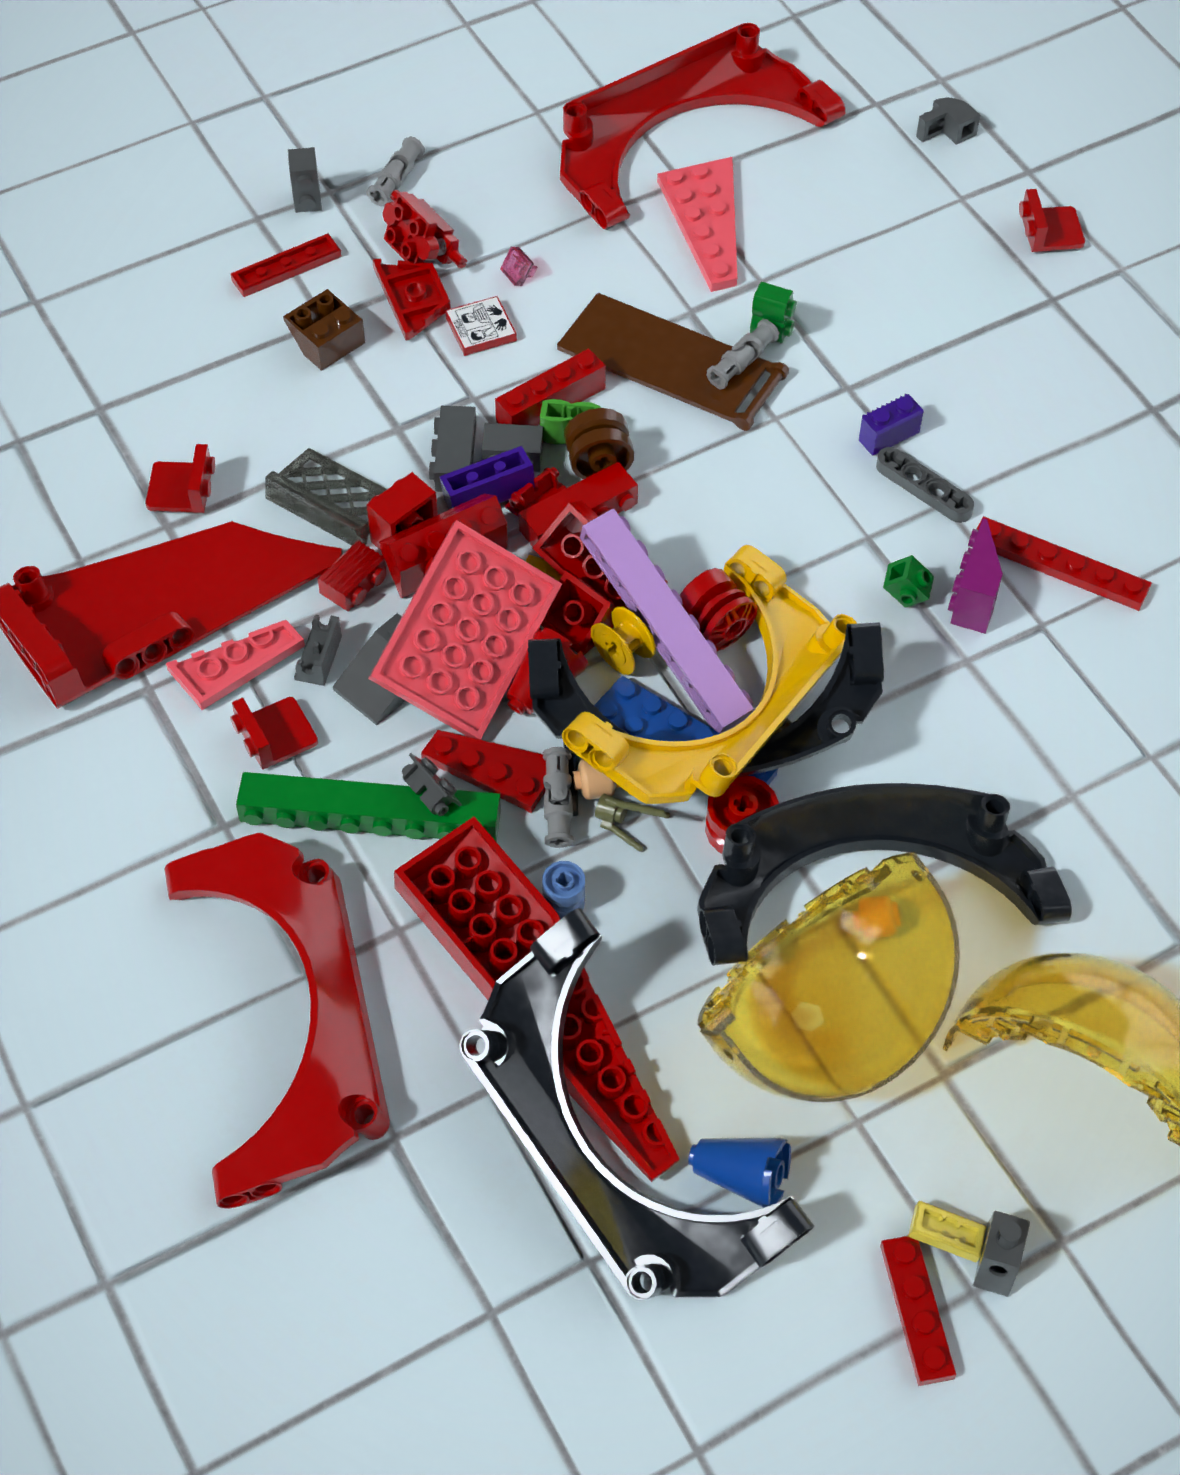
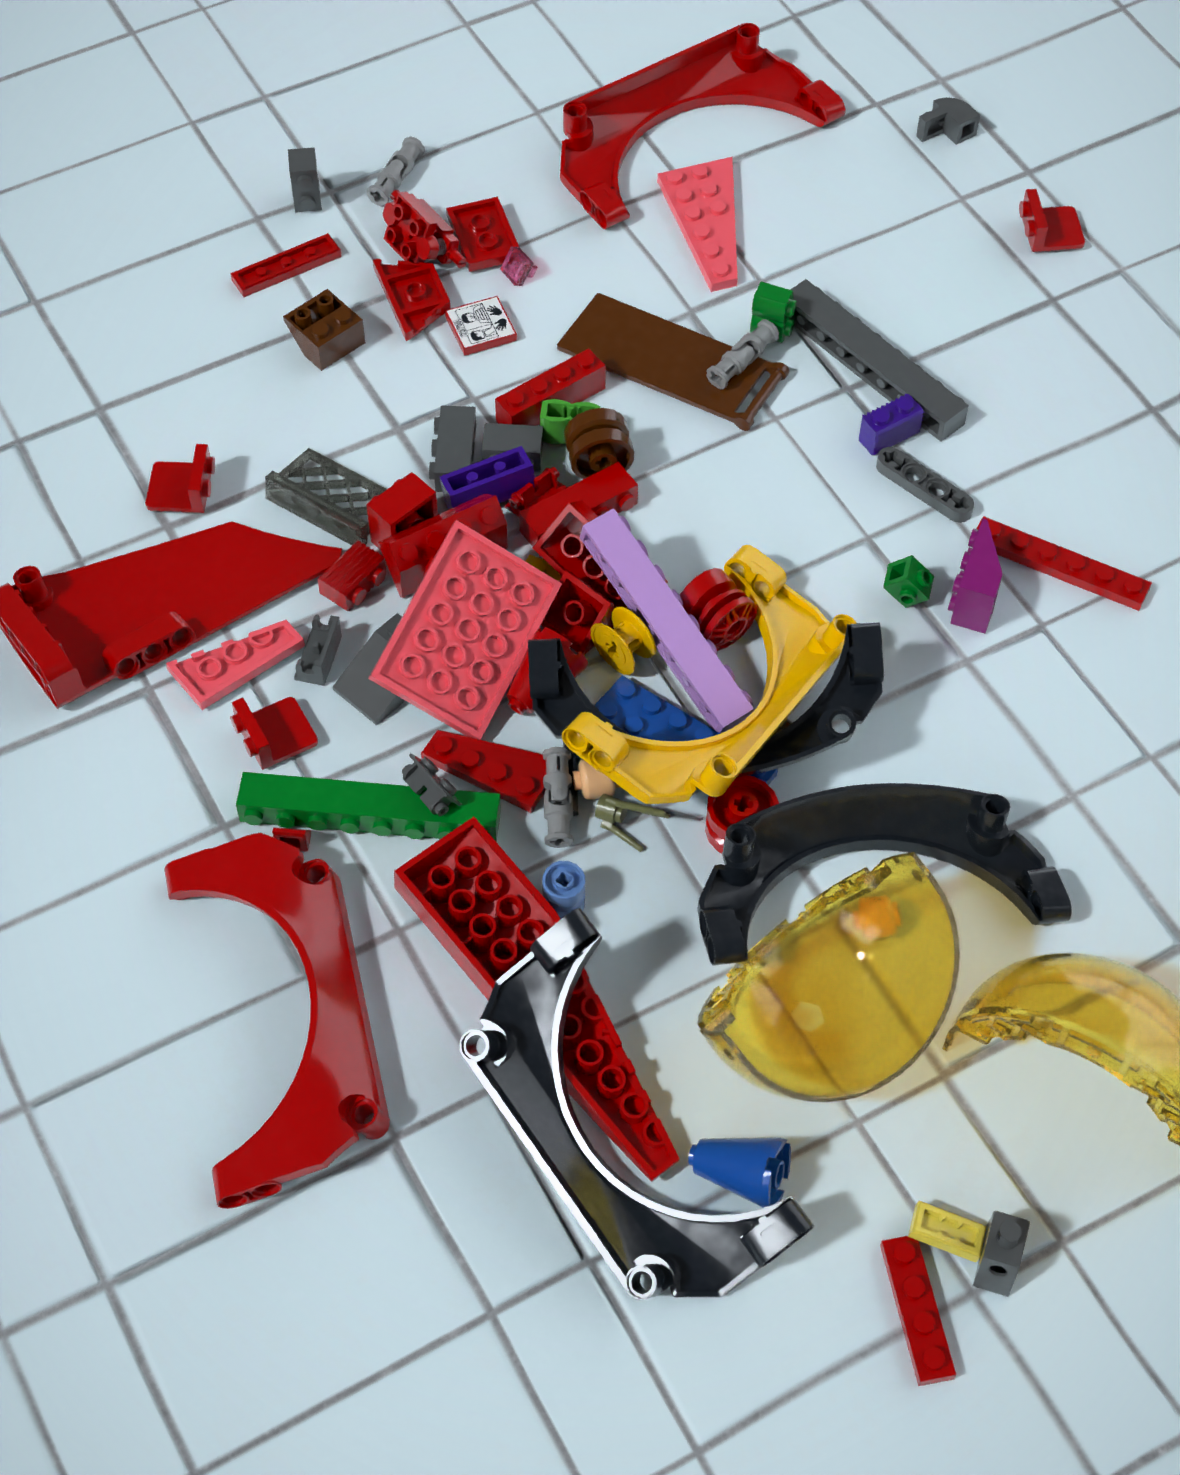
(296, 837): none -> red slope
(482, 232): none -> red plate
(876, 360): none -> dark grey brick

